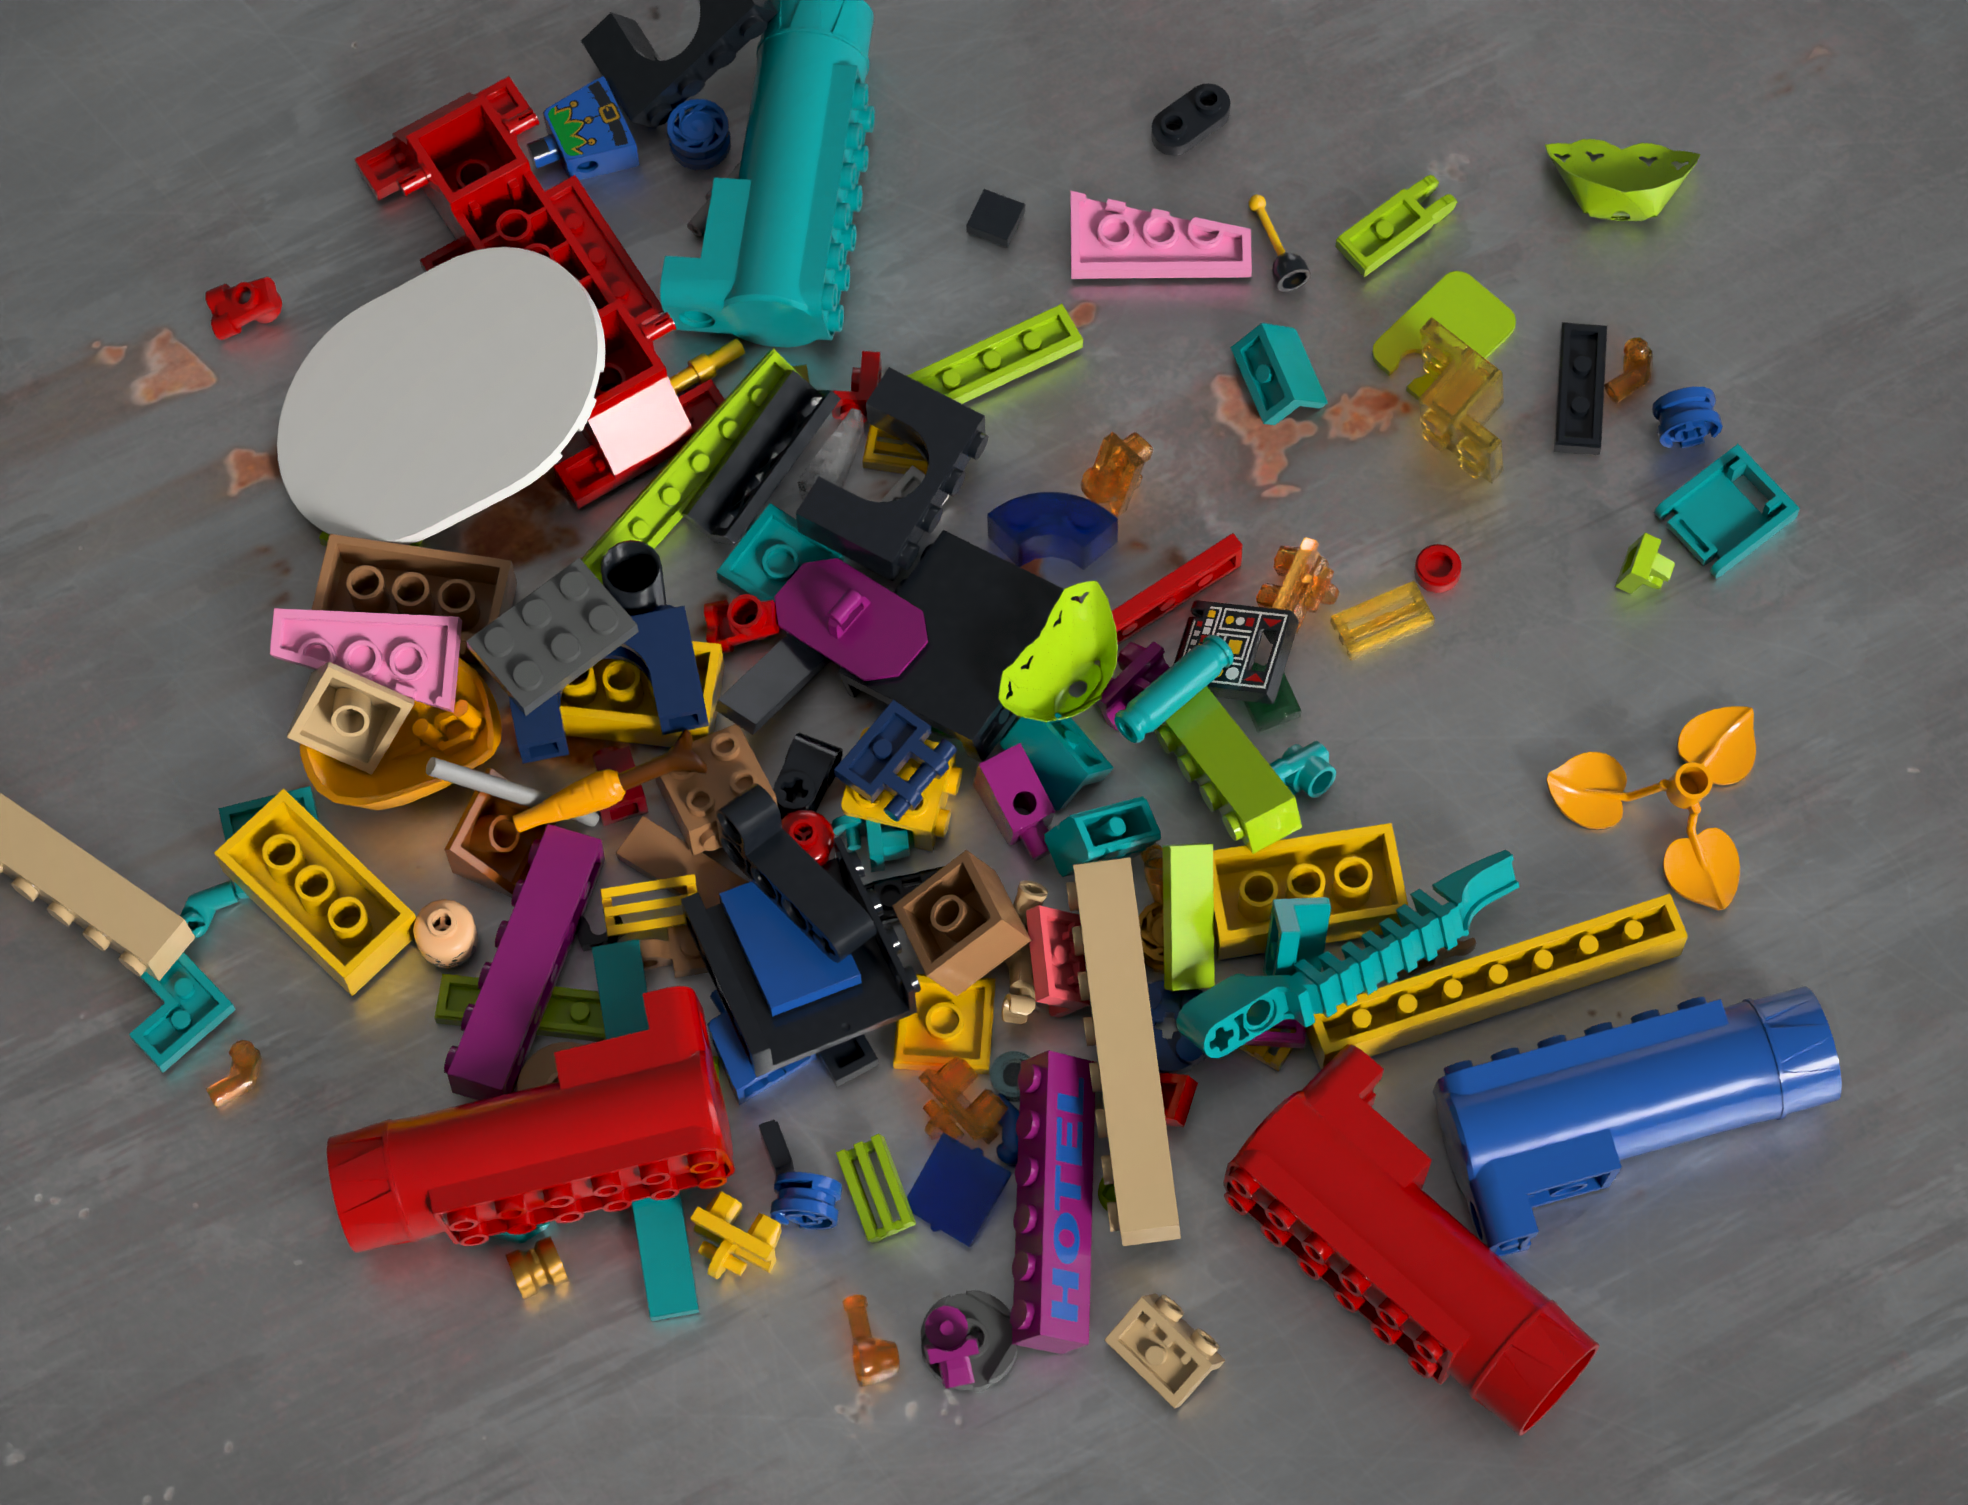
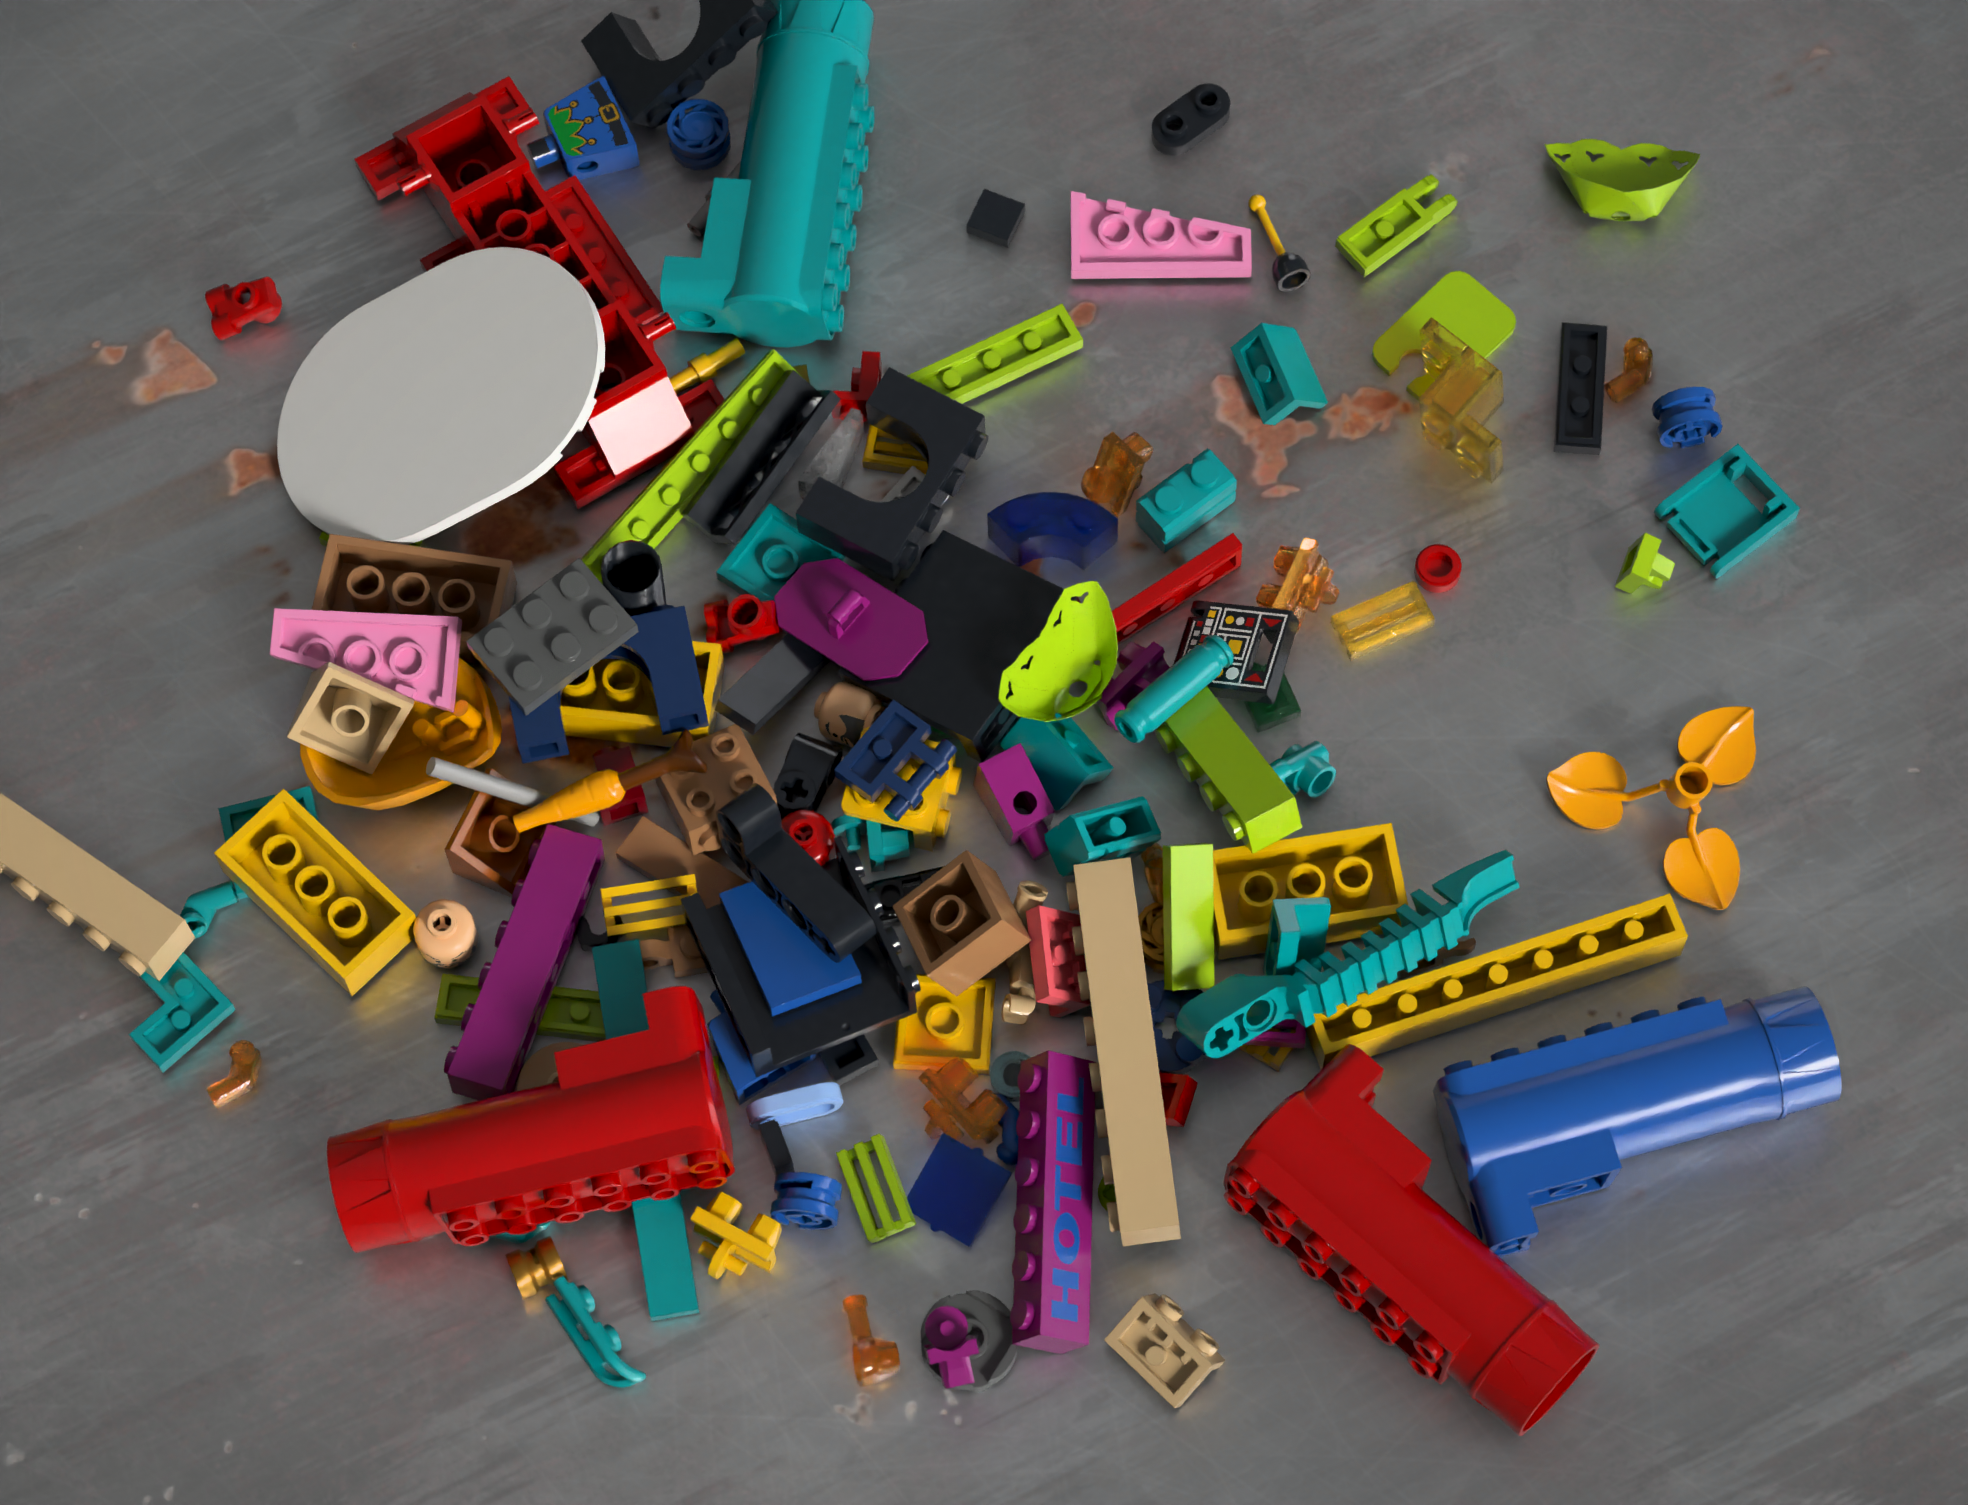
(602, 1340): none -> teal piece
(796, 1105): none -> light blue tile
(846, 712): none -> light nougat head
(1186, 500): none -> teal brick

